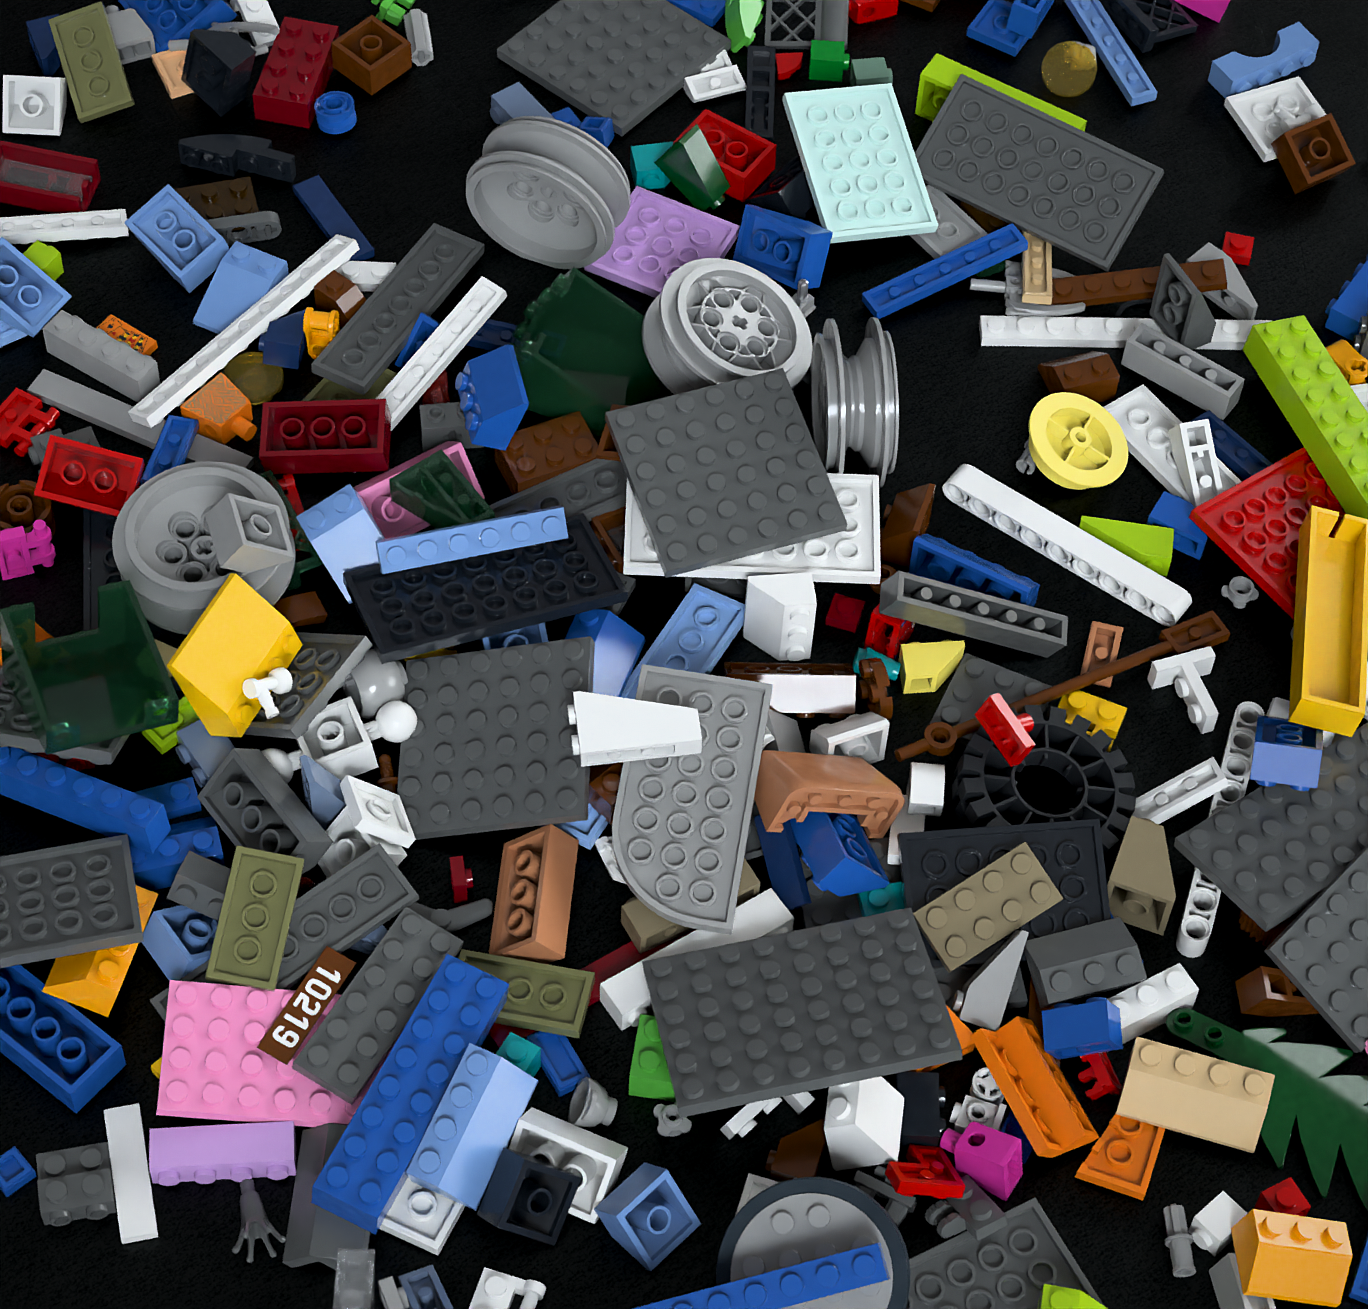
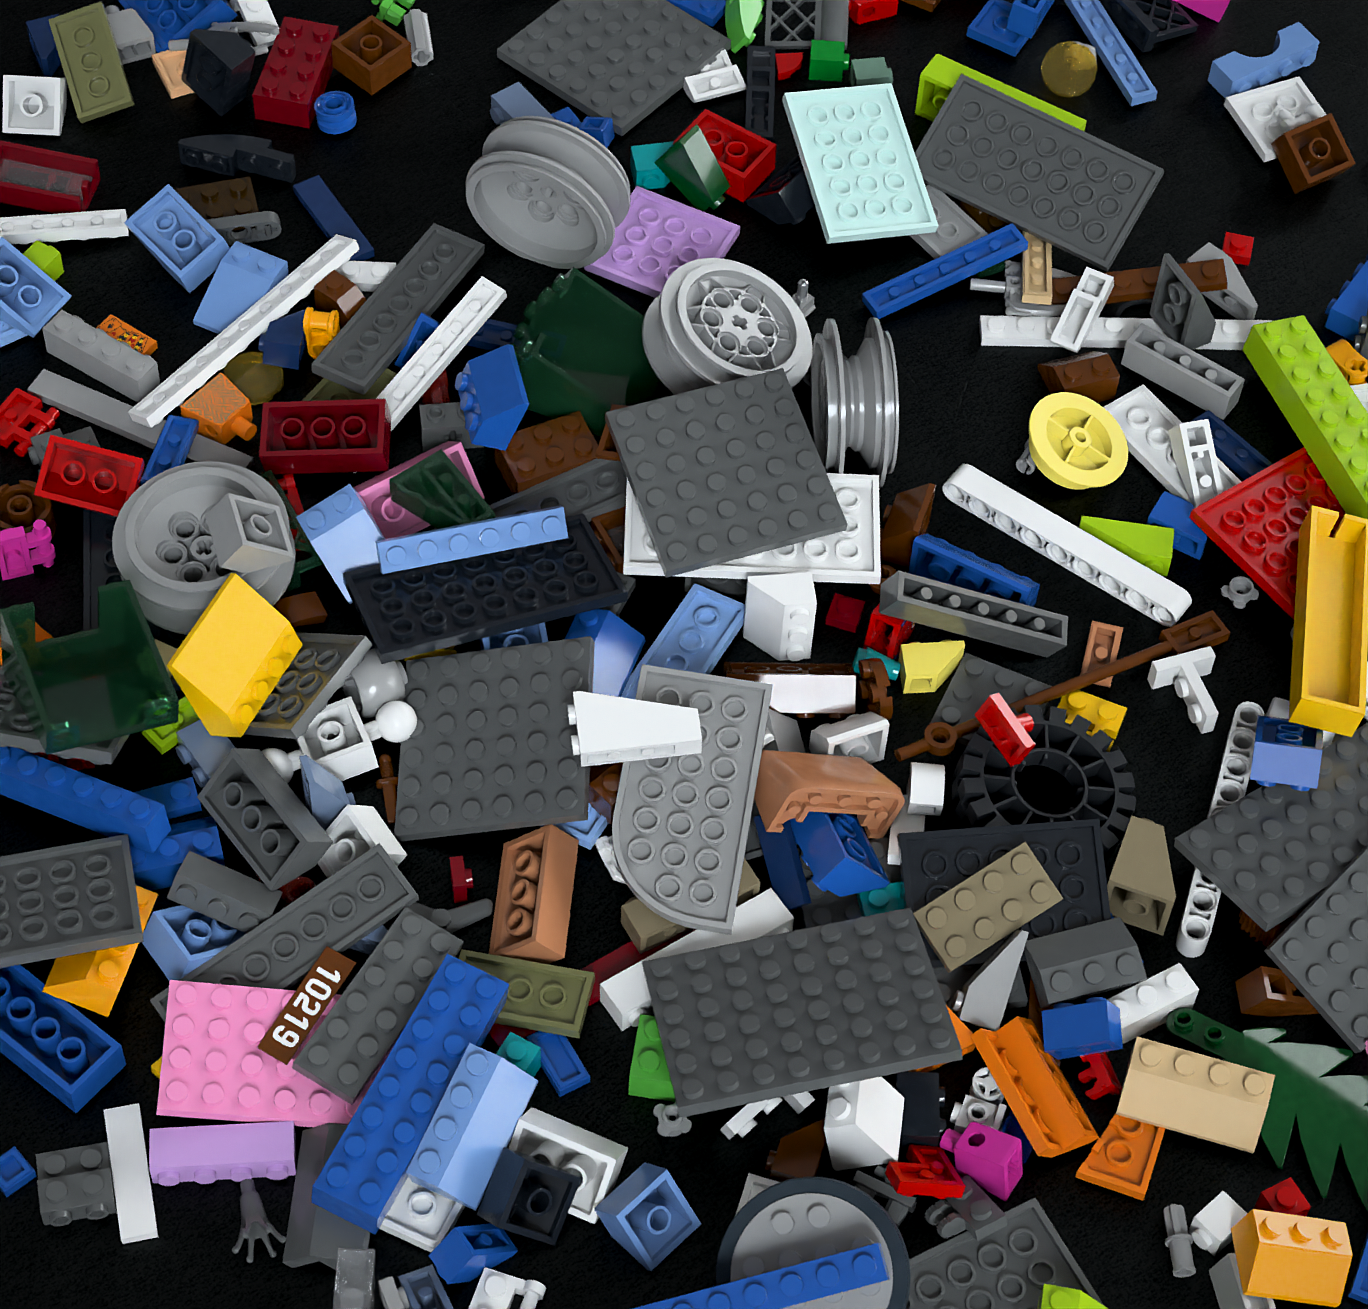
(255, 919): olive plate -> none
(278, 681): white piece -> none
(377, 811): white plate -> none
(470, 1249): none -> blue slope
(591, 1105): light grey piece -> none
(782, 246): blue slope -> none
(1082, 309): none -> white slope
(1181, 792): white plate -> none

